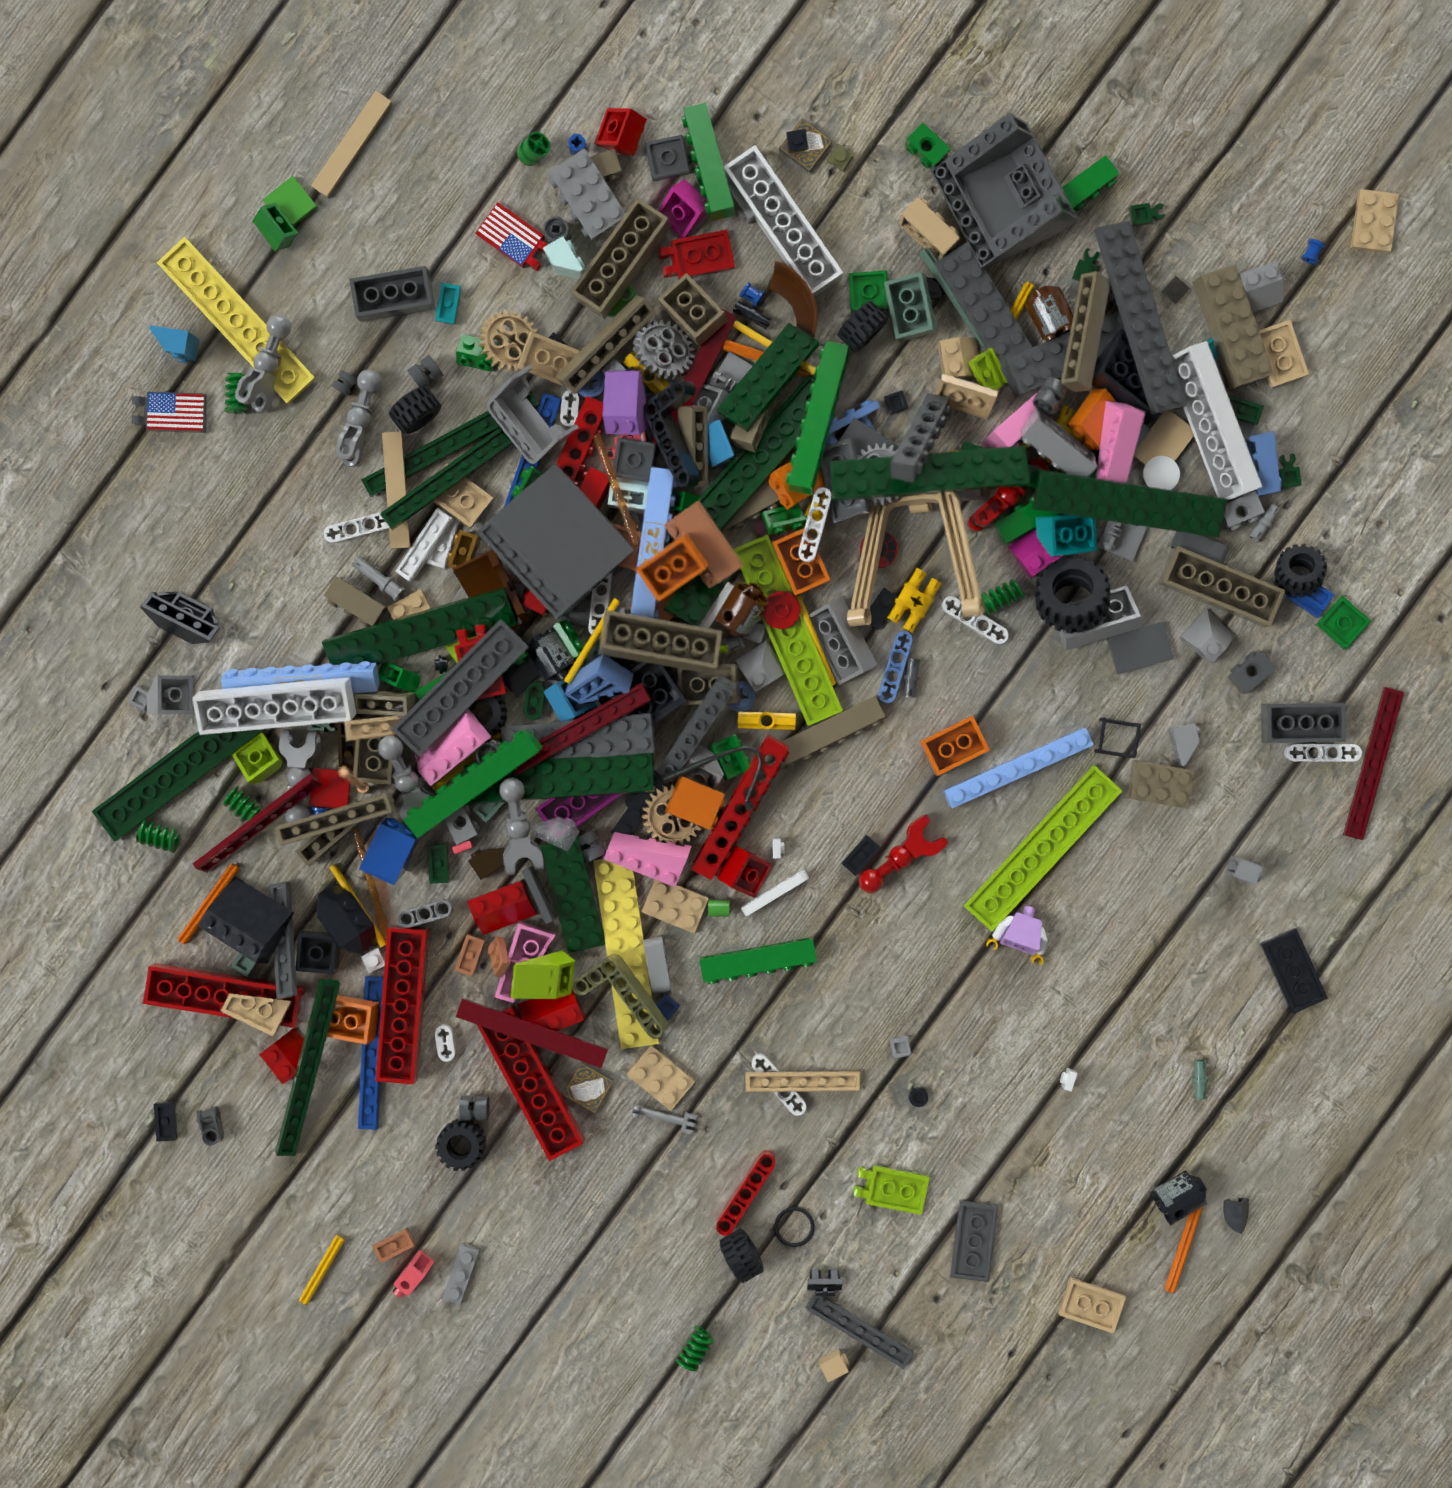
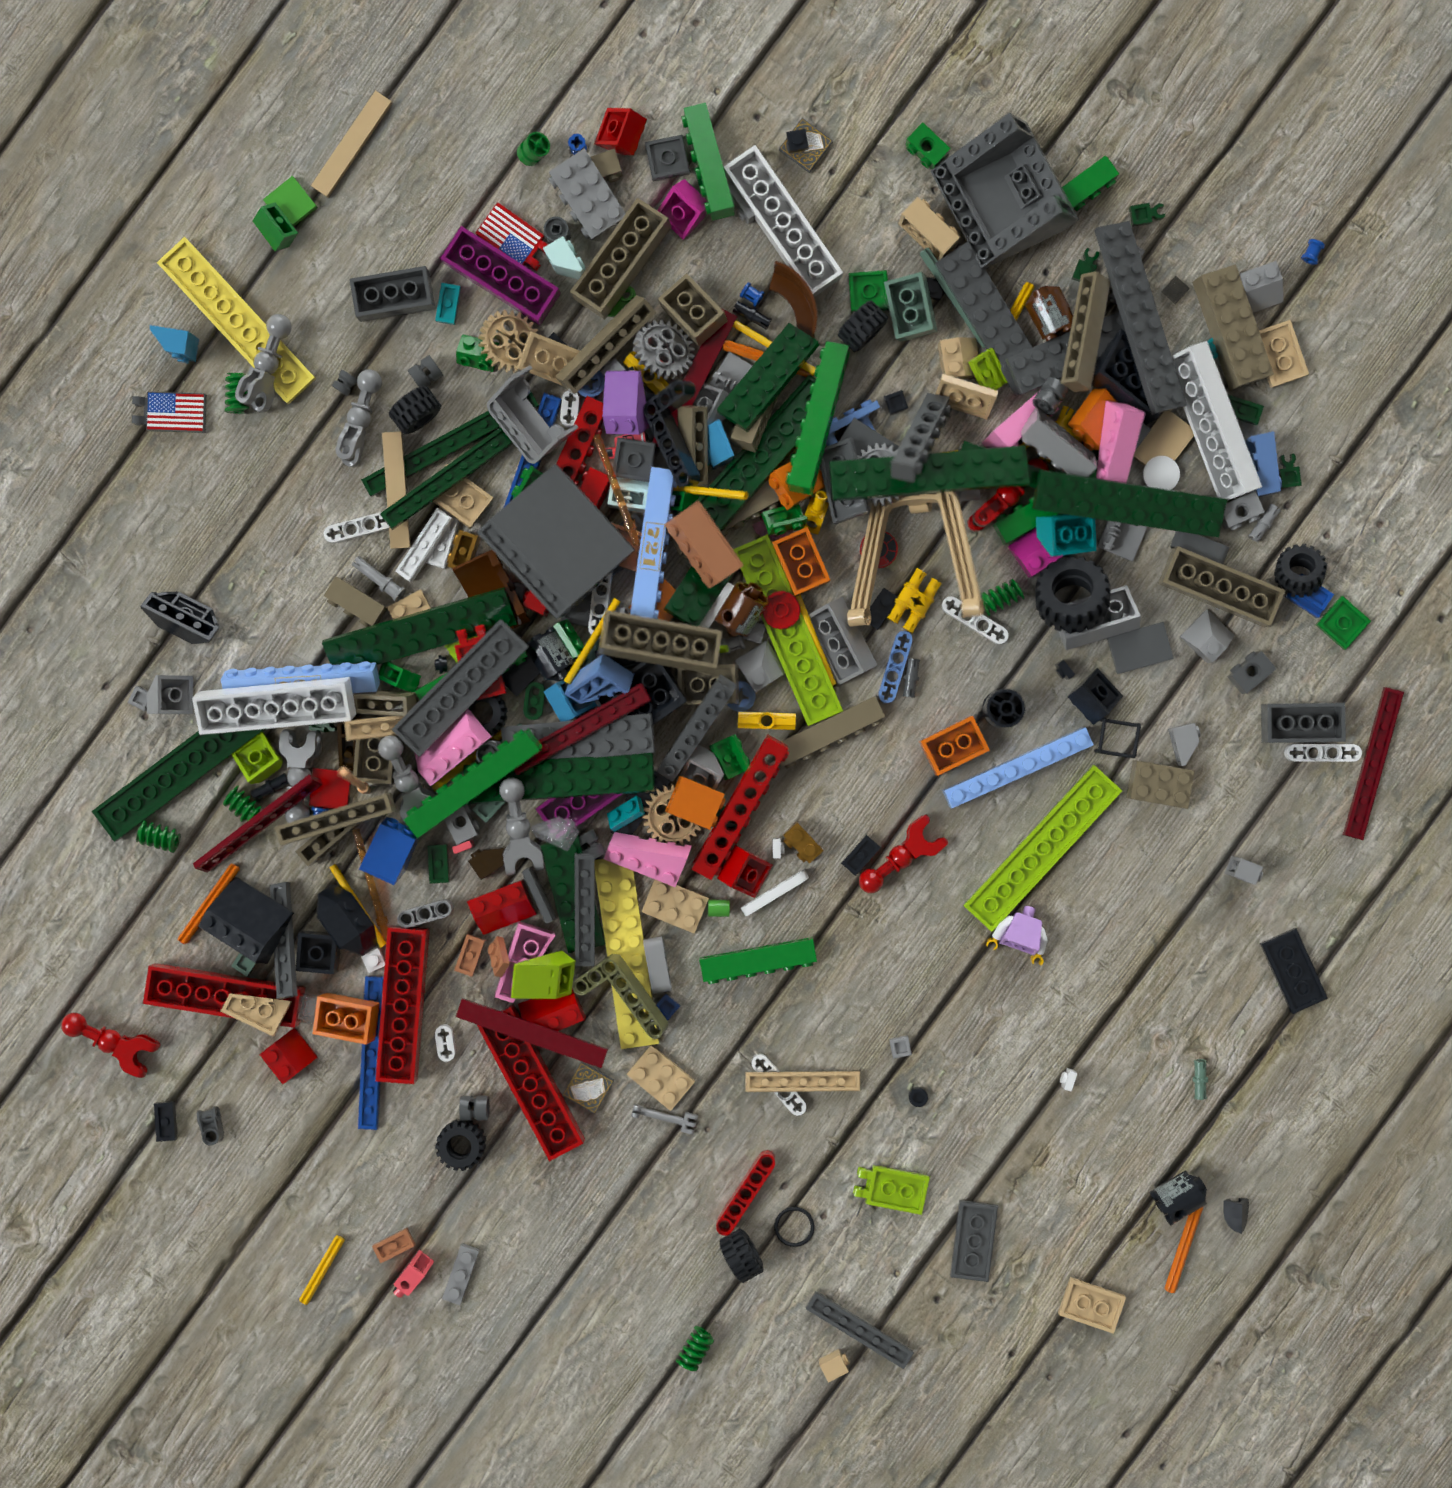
(110, 1041): none -> red piece
(270, 787): none -> black pin
(307, 1067): dark green plate -> none
(500, 275): none -> magenta brick
(584, 909): none -> dark grey plate
(625, 813): none -> teal plate
(672, 567): orange brick -> none
(682, 771): pearl dark grey piece -> none
(698, 255): red tile -> none
(713, 492): none -> yellow piece
(802, 842): none -> pearl gold brick
(817, 525): white beam -> none
(824, 1287): black hips -> none
(840, 157): olive plate -> none
(1012, 712): none -> black cylinder
(1064, 670): none -> black plate
(1095, 696): none -> black slope
(1374, 221): tan plate -> none

